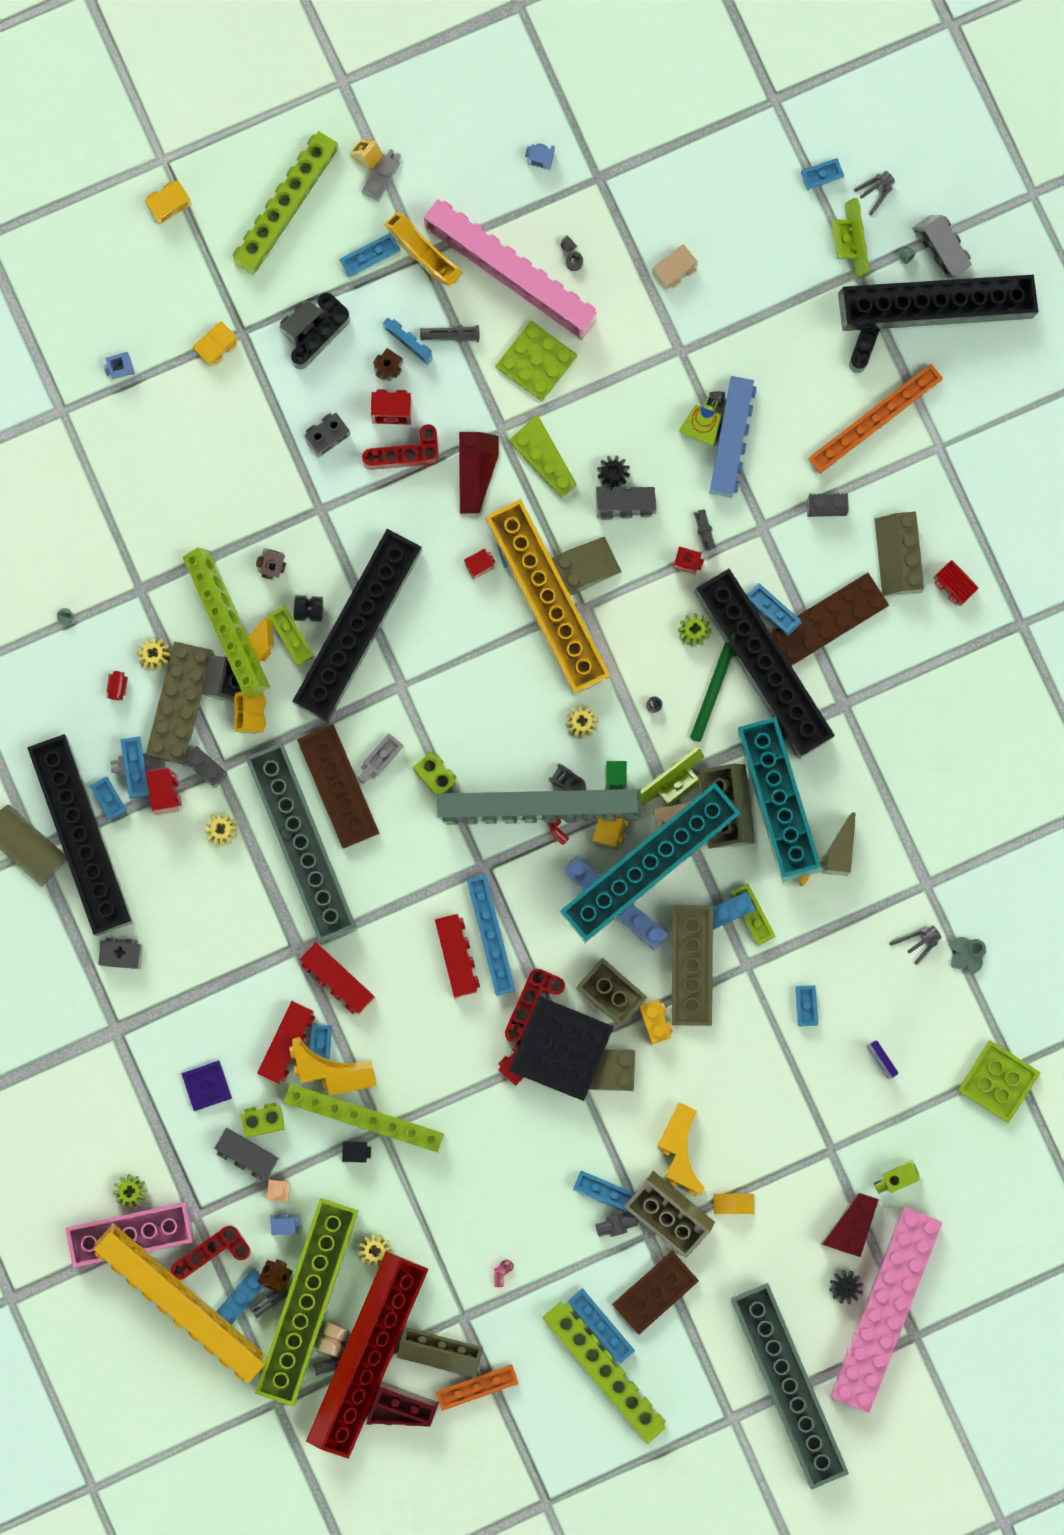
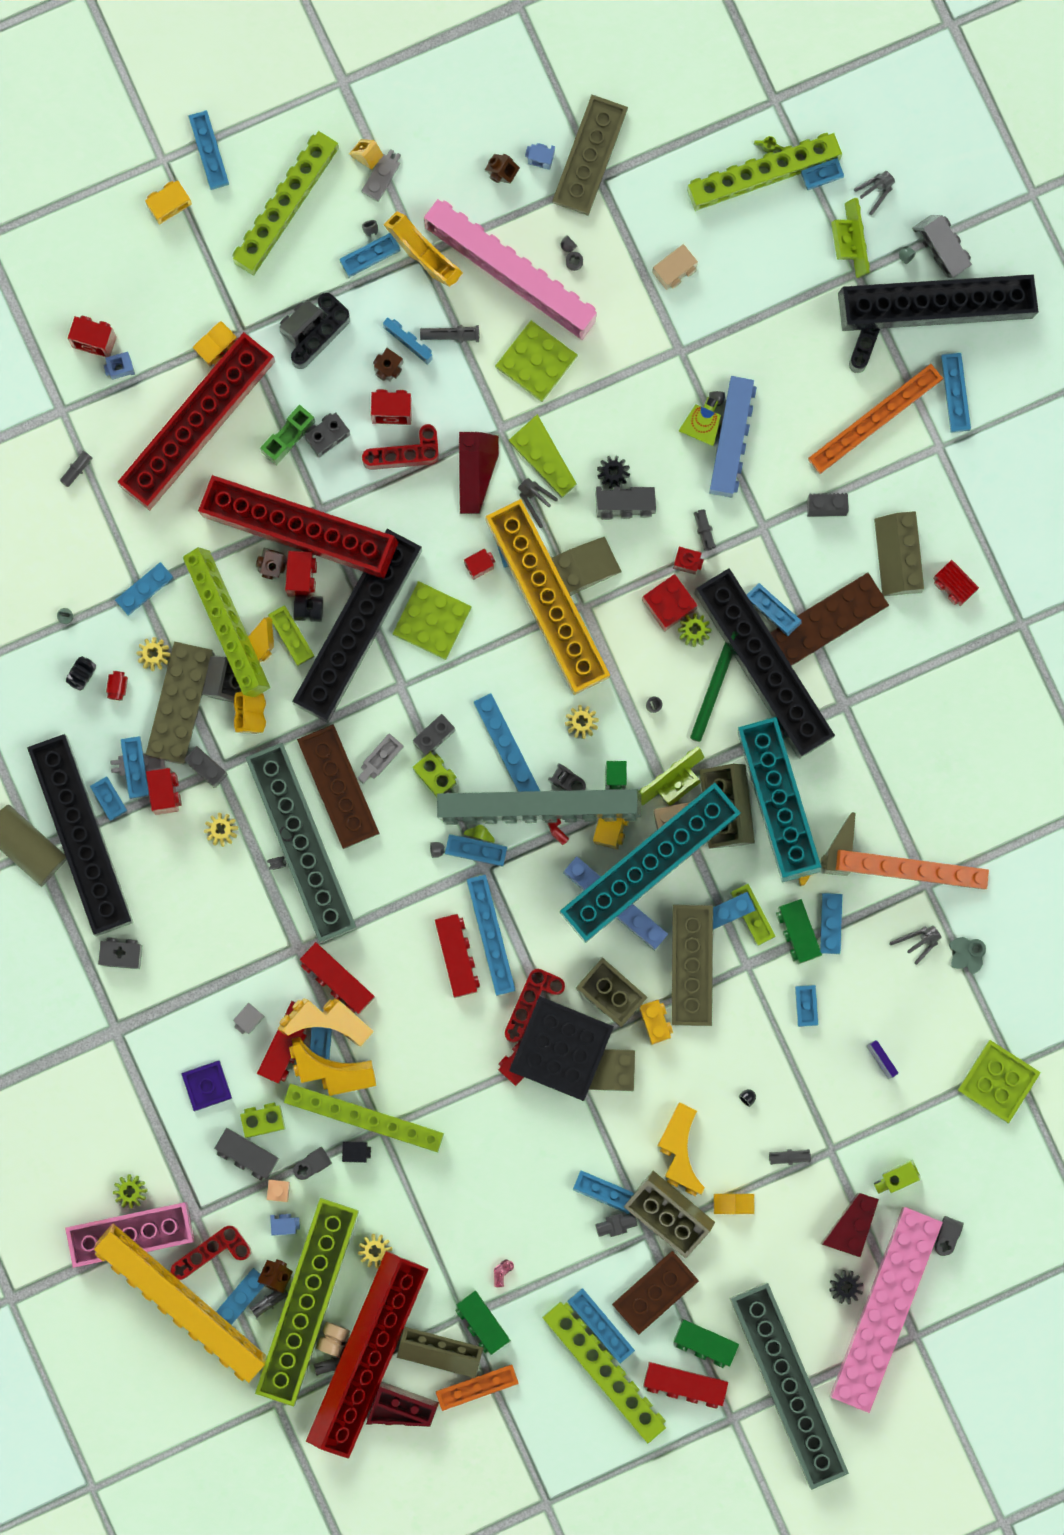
(75, 469): none -> dark grey axle
(81, 673): none -> black gear
(92, 336): none -> red brick
(144, 589): none -> dark azure plate
(196, 421): none -> red brick
(208, 150): none -> dark azure plate
(248, 1019): none -> light grey brick
(276, 863): none -> dark grey bush
(294, 429): none -> bright green arch
(298, 526): none -> red brick
(300, 574): none -> red brick
(315, 1162): none -> dark grey piece
(335, 1016): none -> yellow arch
(370, 227): none -> dark grey hinge
(432, 620): none -> lime plate
(434, 735): none -> dark grey brick
(436, 849): none -> dark grey hinge
(476, 850): none -> dark azure plate
(481, 833): none -> lime piece
(482, 1323): none -> green brick
(502, 168): none -> reddish brown brick
(505, 744): none -> dark azure plate
(530, 489): none -> dark grey plant
(590, 155): none -> olive plate
(669, 602): none -> red brick
(685, 1384): none -> red brick
(701, 199): none -> lime brick
(705, 1343): none -> green brick
(748, 1097): none -> black hinge
(769, 144): none -> lime piece
(789, 1157): none -> dark grey pin
(798, 932): none -> green brick
(831, 923): none -> dark azure plate
(912, 869): none -> orange plate
(949, 1232): none -> dark grey piece
(955, 392): none -> dark azure plate

